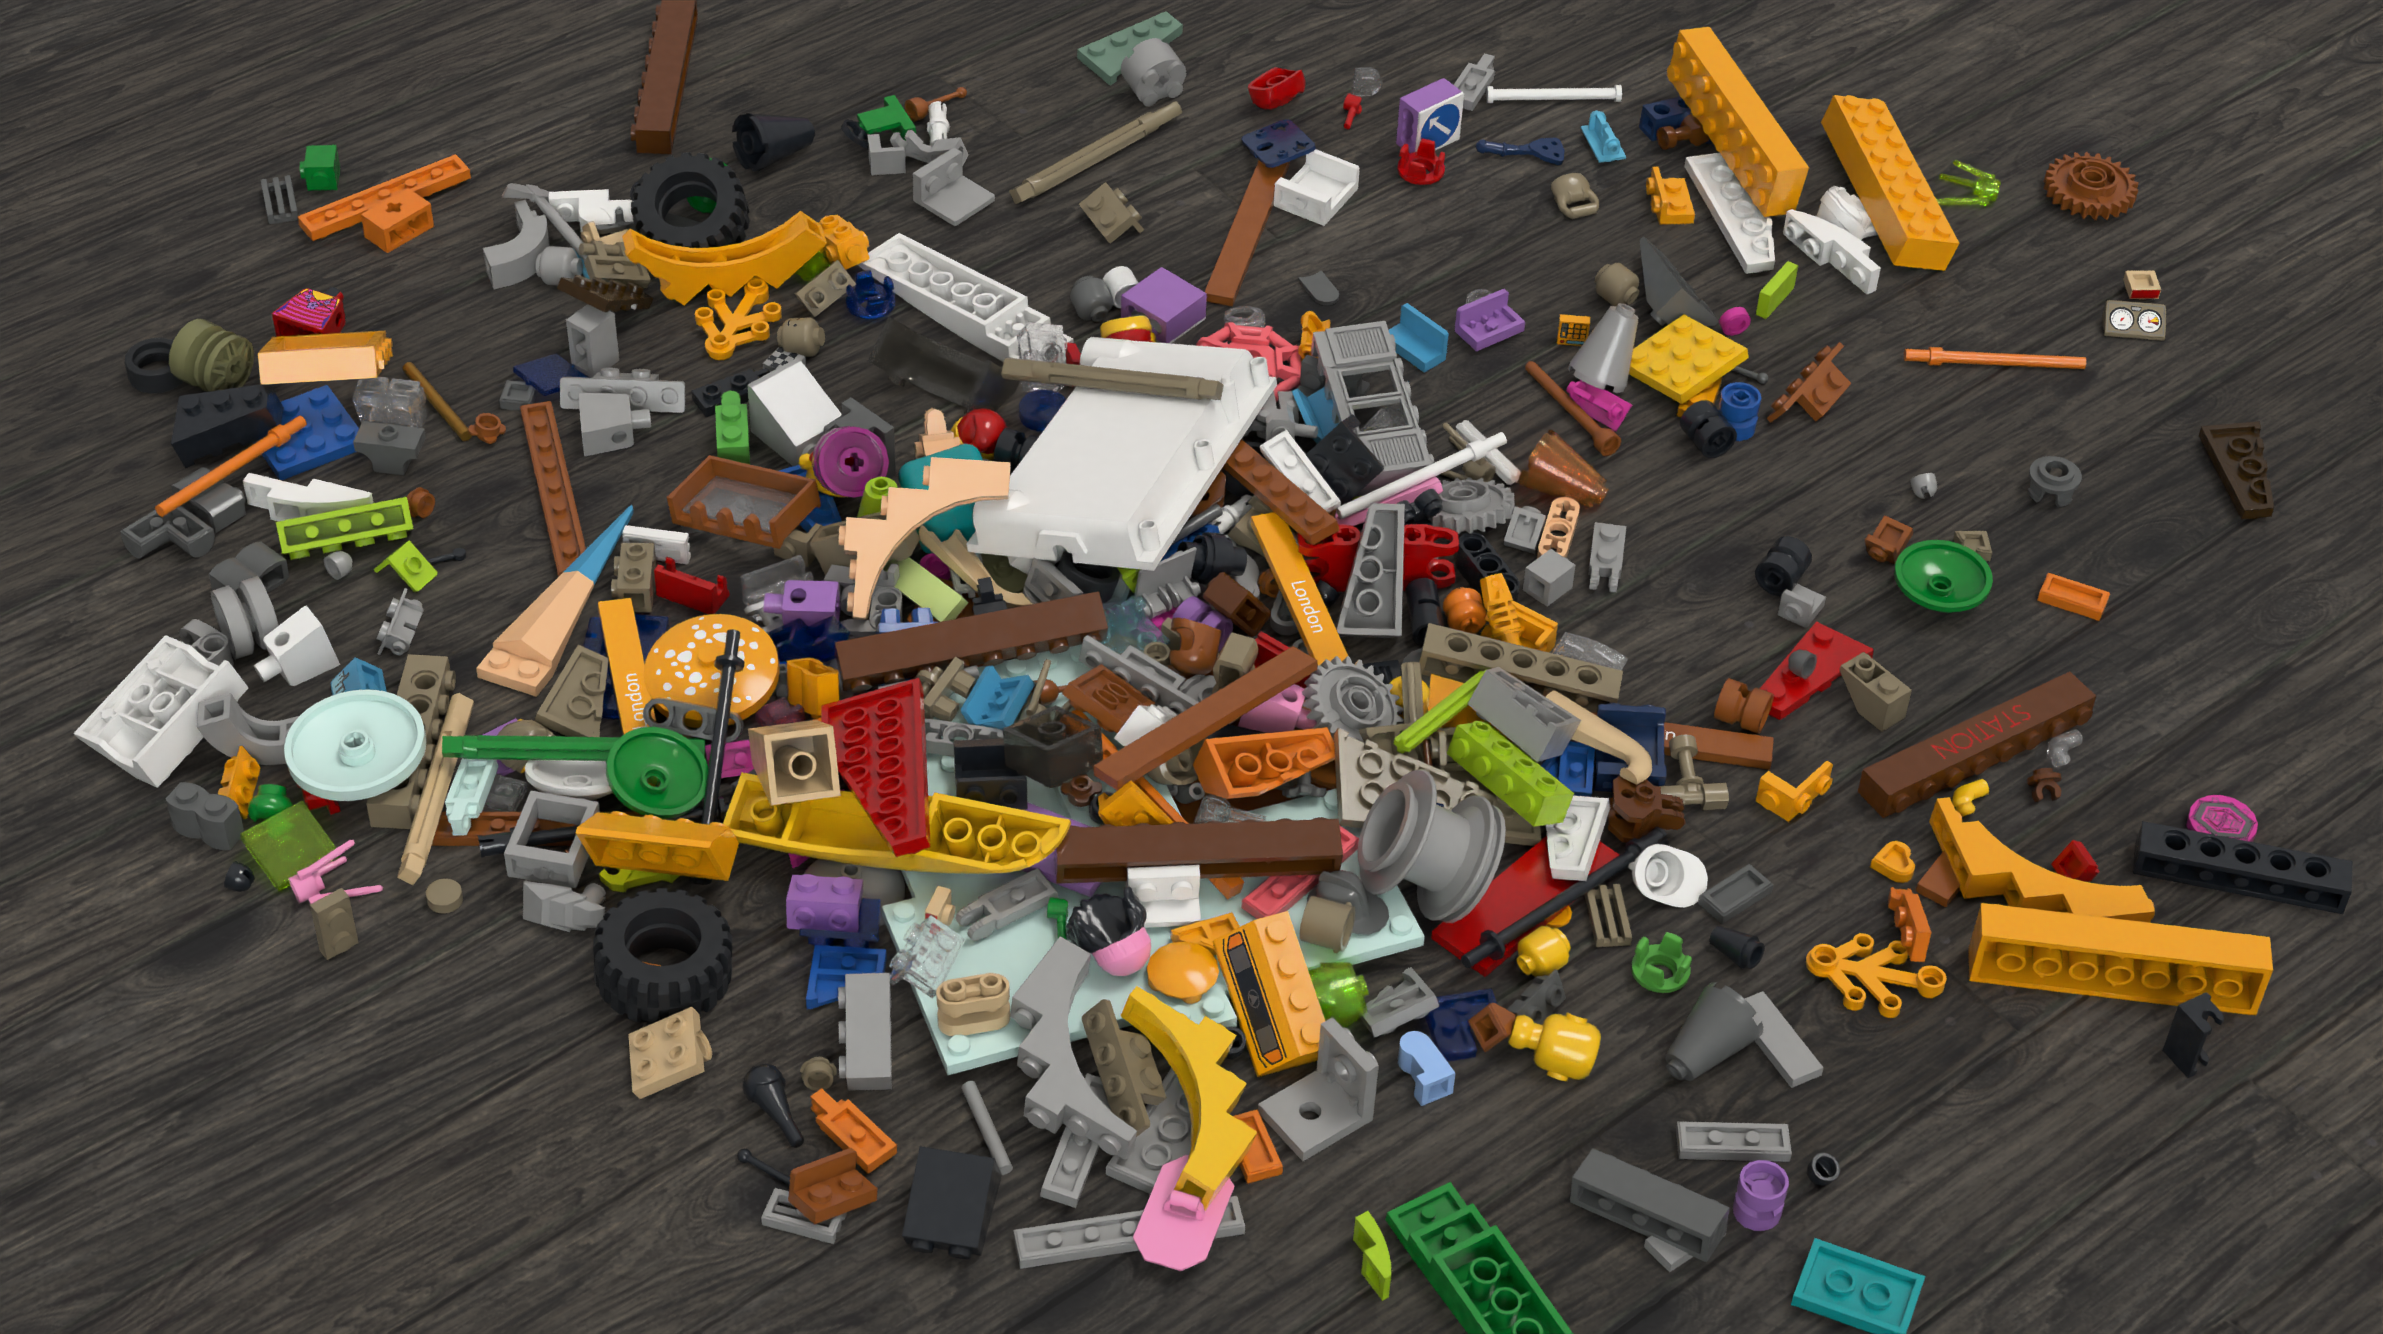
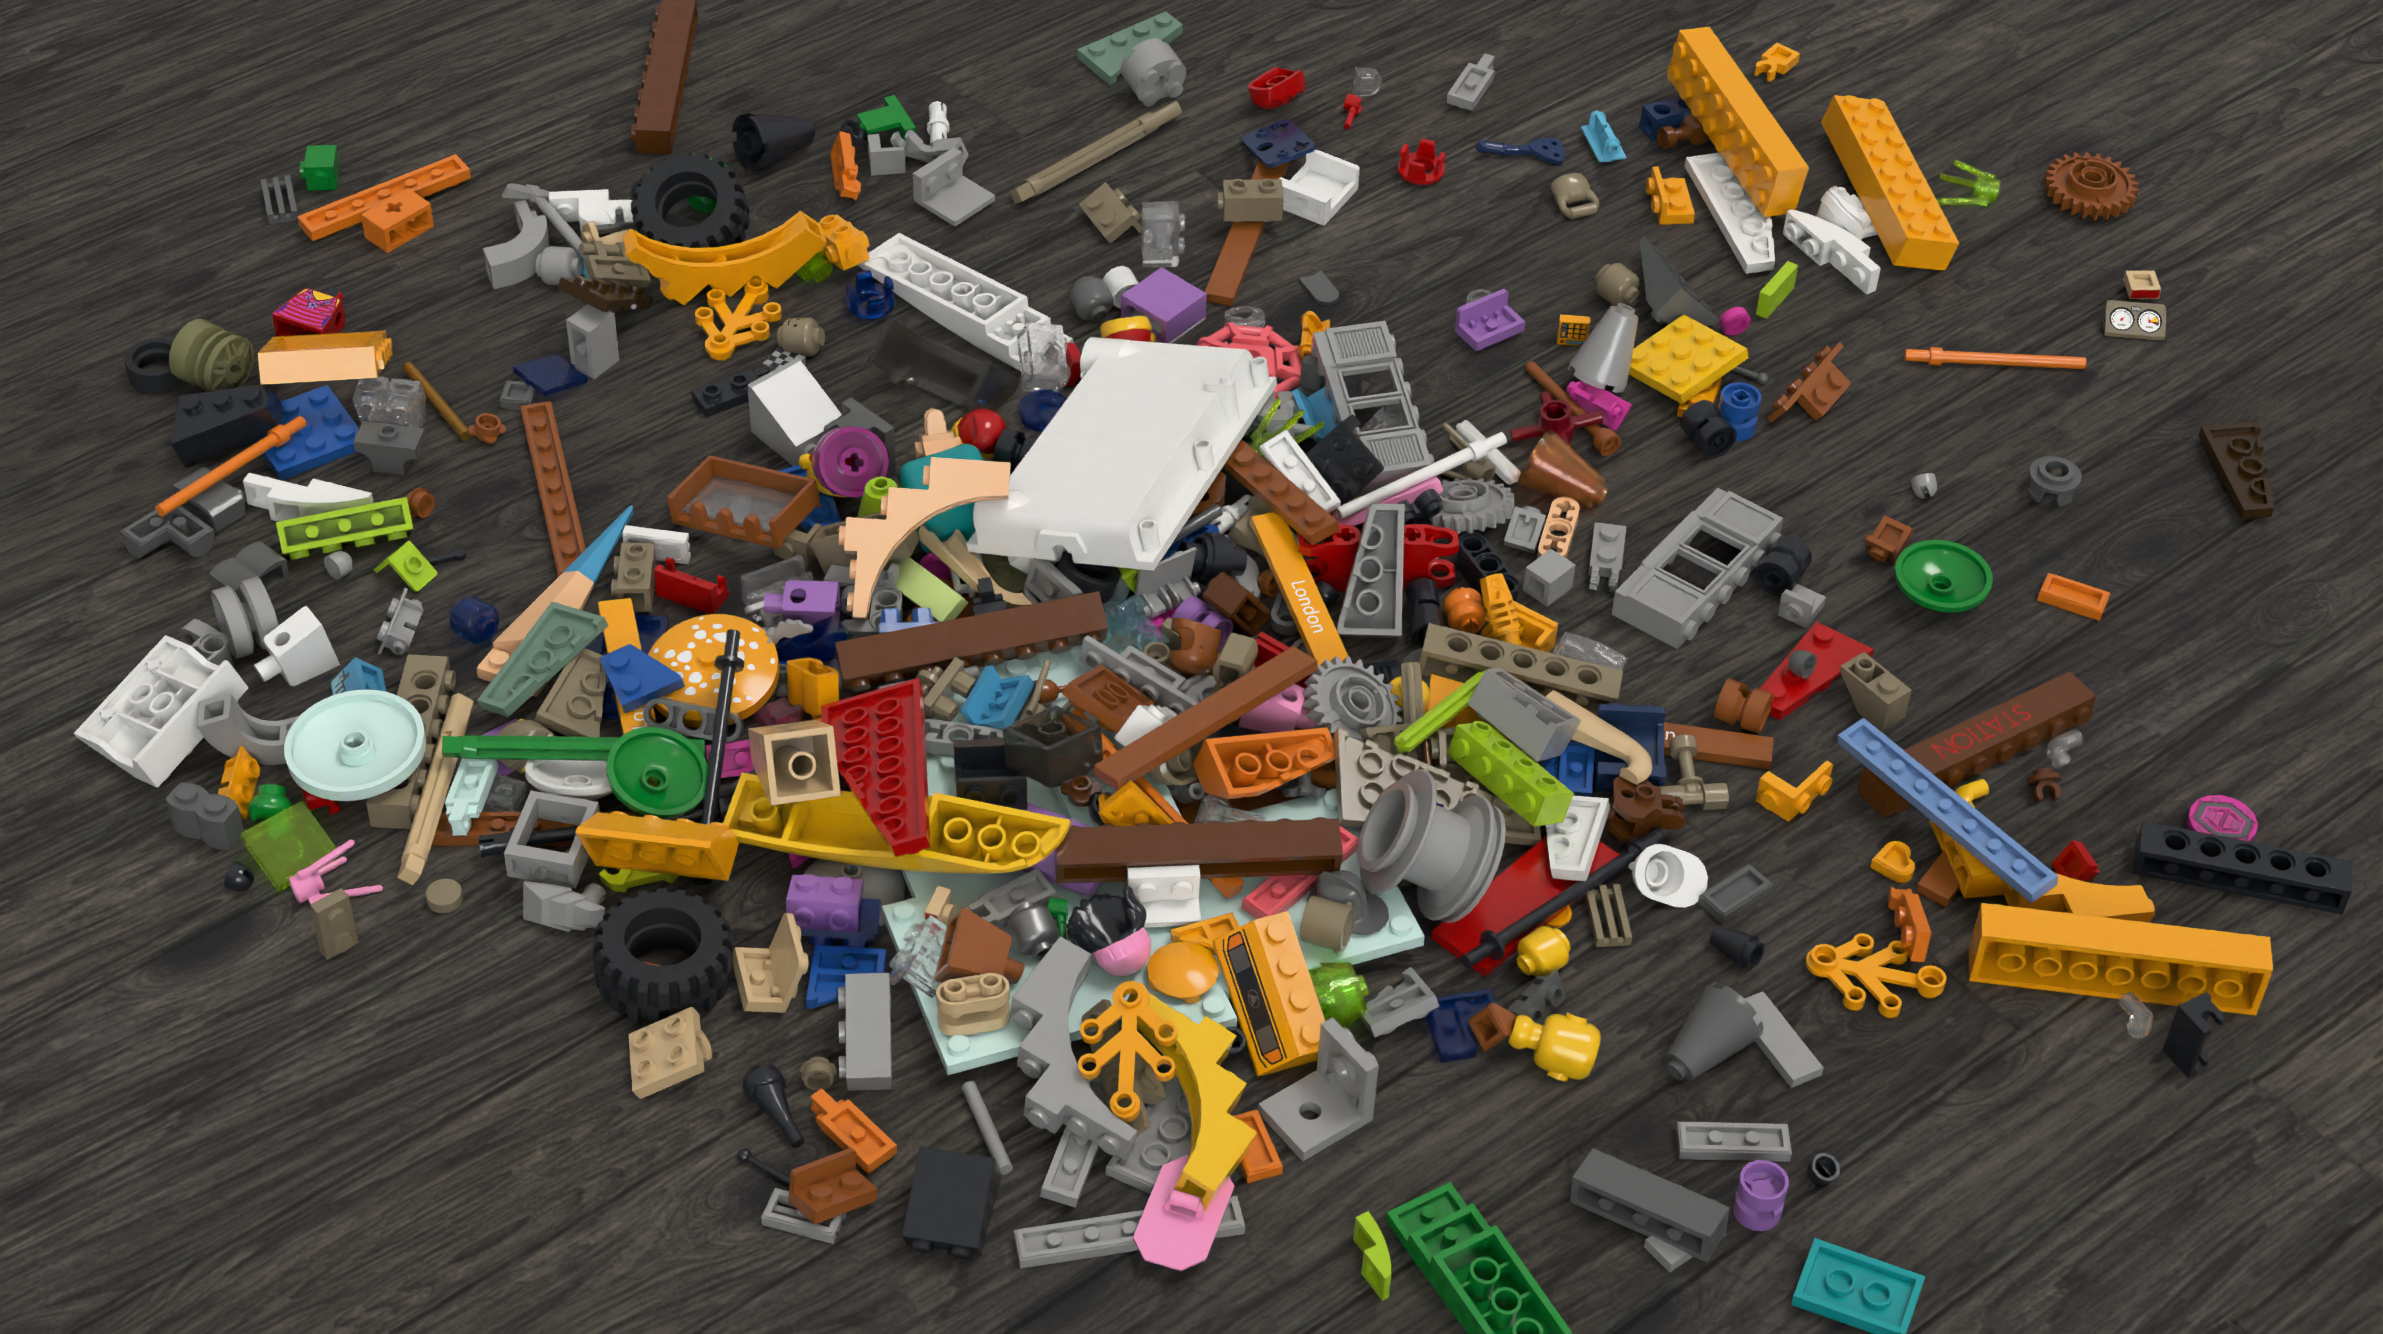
(474, 619): none -> clear blue head
(542, 653): none -> sand green wing
(609, 422): light grey torso -> none
(638, 677): none -> blue wing
(643, 389): light grey bracket -> none
(732, 428): bright green hinge -> none
(771, 976): none -> tan bracket
(787, 629): none -> light grey piece
(825, 288): dark tan hips -> none
(844, 167): none -> orange hinge
(918, 108): dark orange hinge -> none
(975, 948): none -> dark orange torso
(1032, 929): none -> flat silver head
(1111, 379): dark tan piece -> none
(1128, 1043): none -> light orange plant
(1161, 234): none -> clear brick
(1251, 200): none -> dark tan brick
(1259, 438): none -> clear neon green plant
(1419, 339): dark azure panel -> none
(1427, 1067): light blue leg -> none
(1430, 114): piece -> none
(1554, 94): white bar -> none
(1557, 417): none -> dark red bar
(1668, 954): bright green piece -> none
(1676, 609): none -> light grey window
(1776, 59): none -> light orange plate
(1948, 810): none -> medium blue plate
(1975, 540): dark tan tile -> none
(2140, 1016): none -> clear arm

